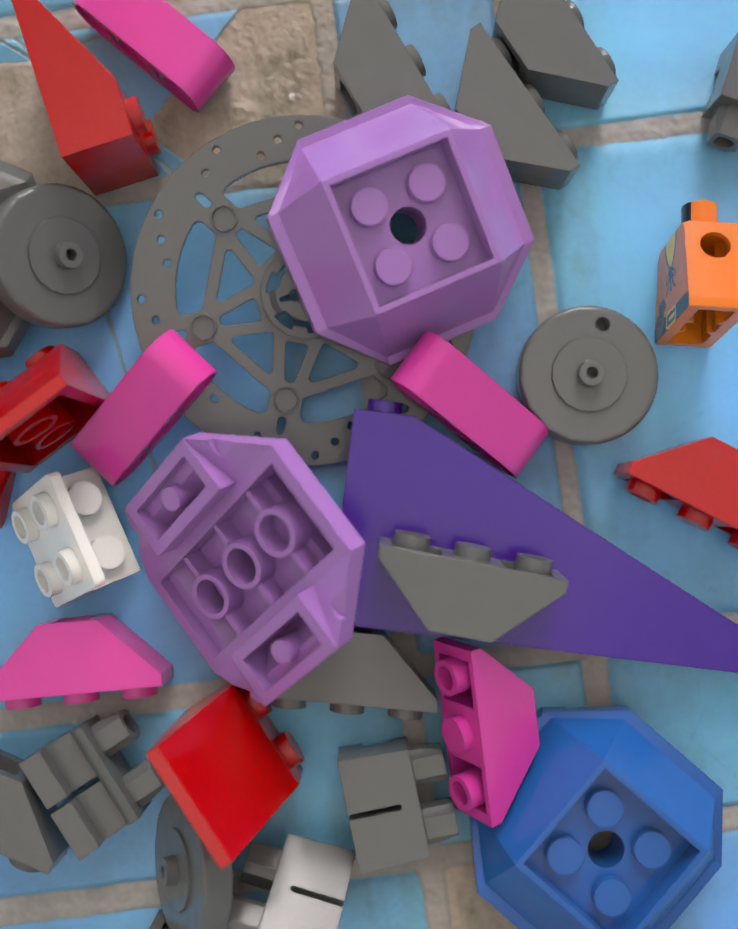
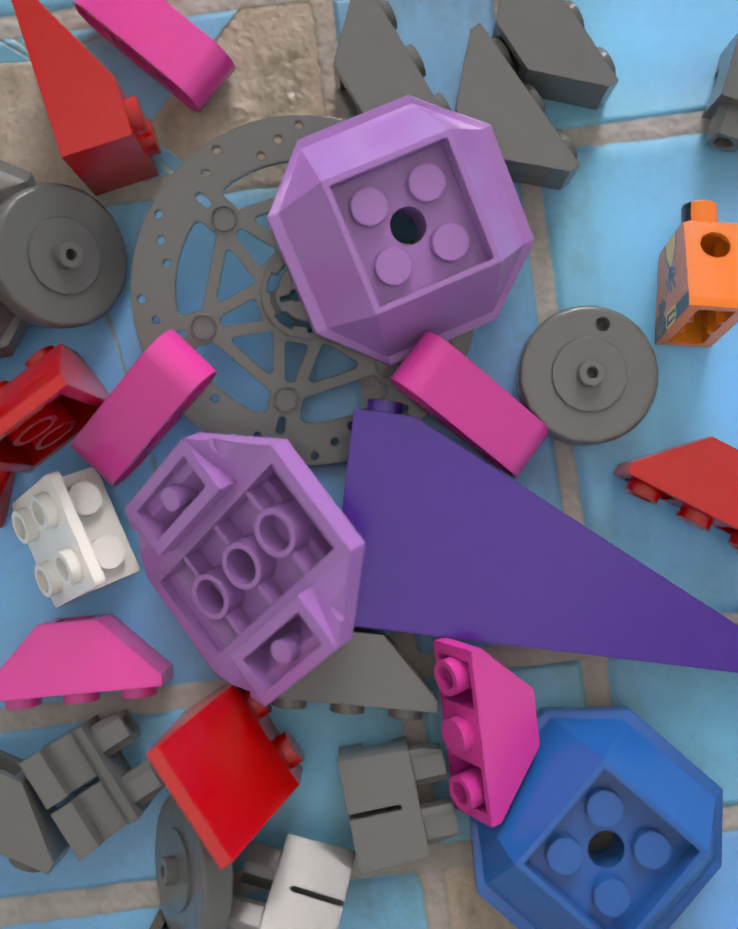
(465, 588): dark grey slope -> none

